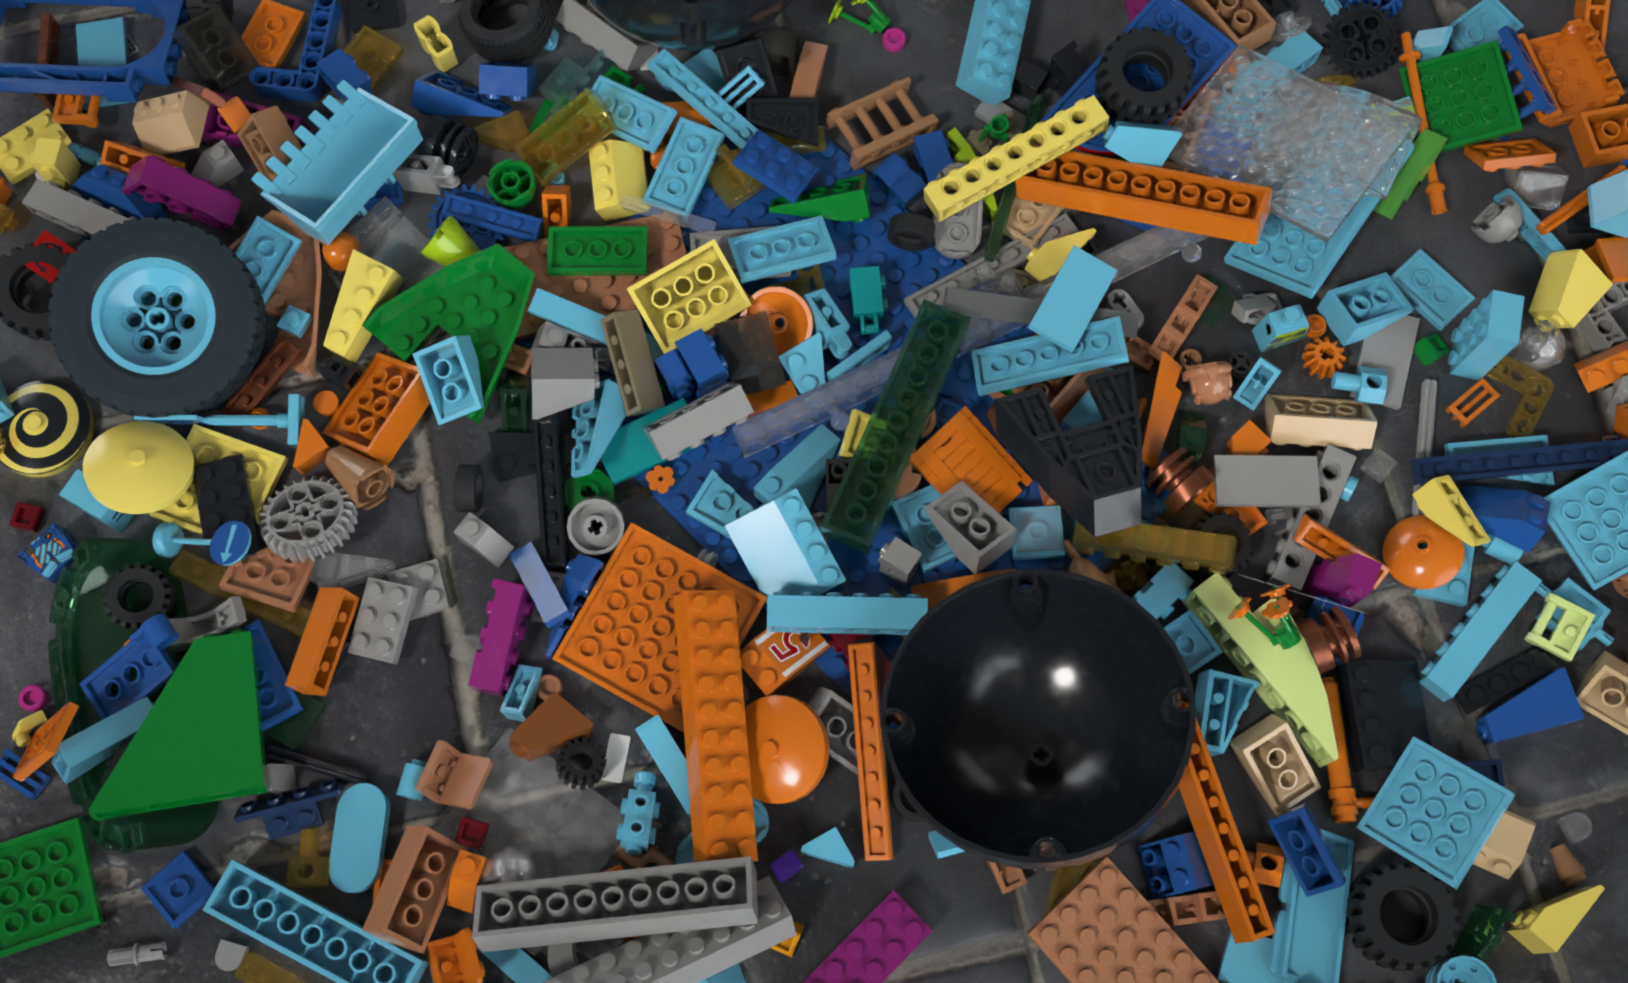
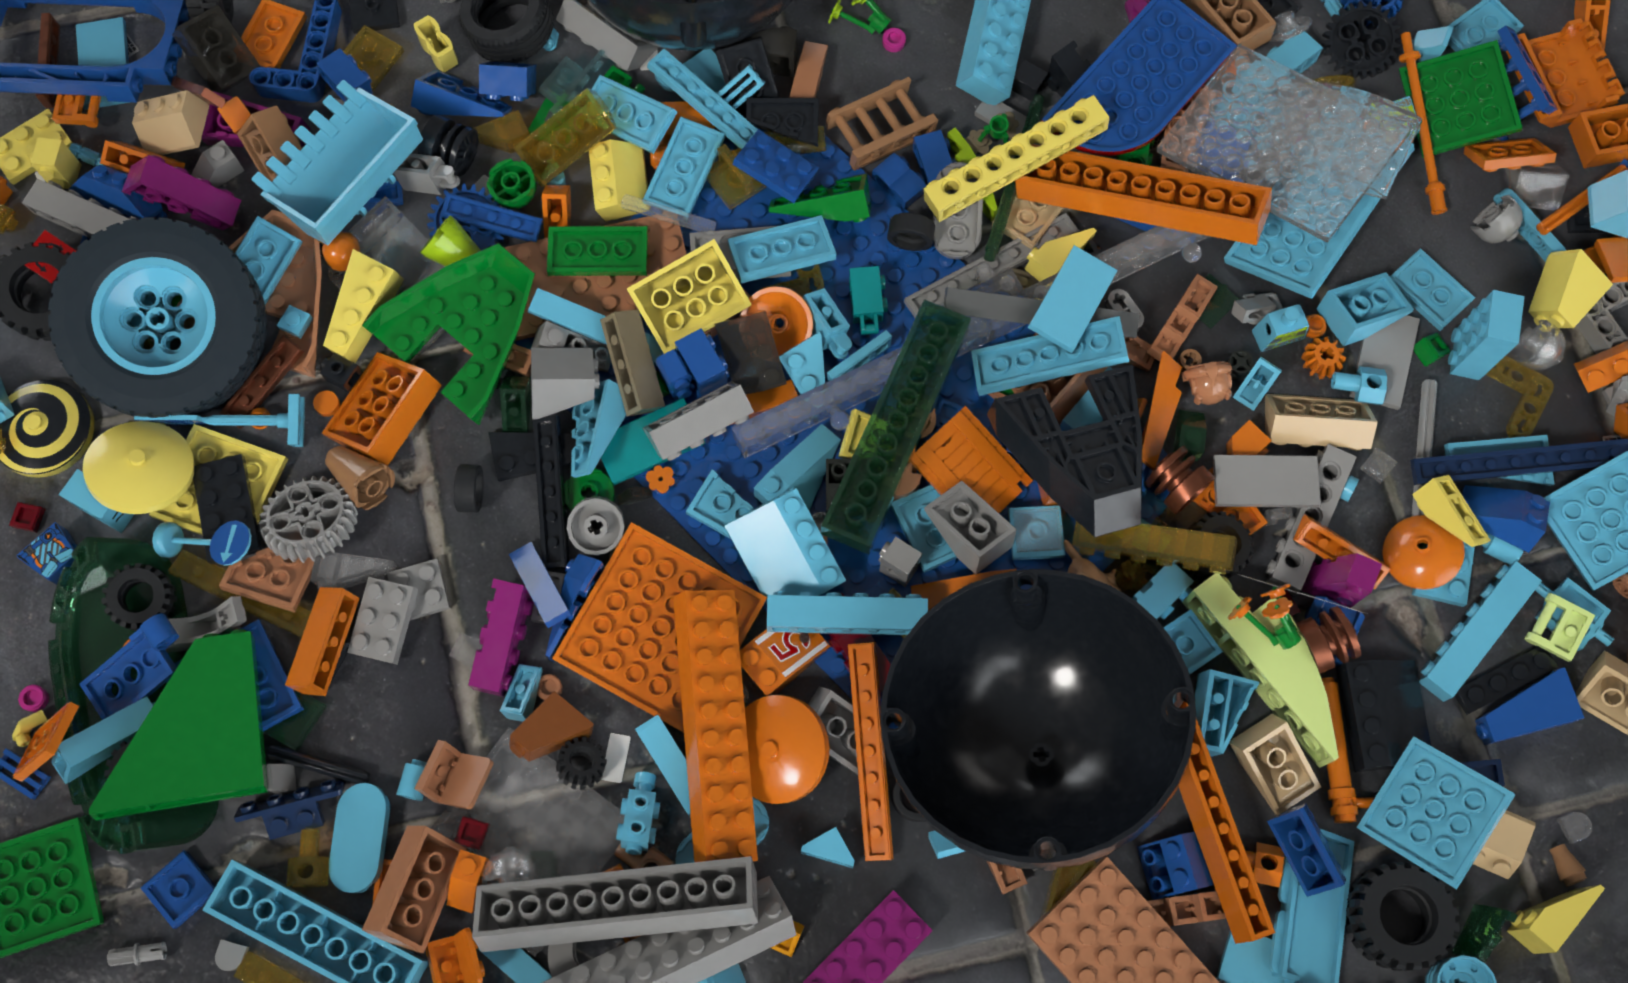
(310, 449): orange slope -> none
(451, 377): medium azure slope -> none
(483, 540): light grey slope -> none
(708, 558): light grey bush -> none
(786, 866): dark purple slope -> none
(1142, 141): medium azure slope -> none
(1150, 49): black tyre -> none
(1416, 167): bright green slope -> none
(1459, 414): orange tile -> none

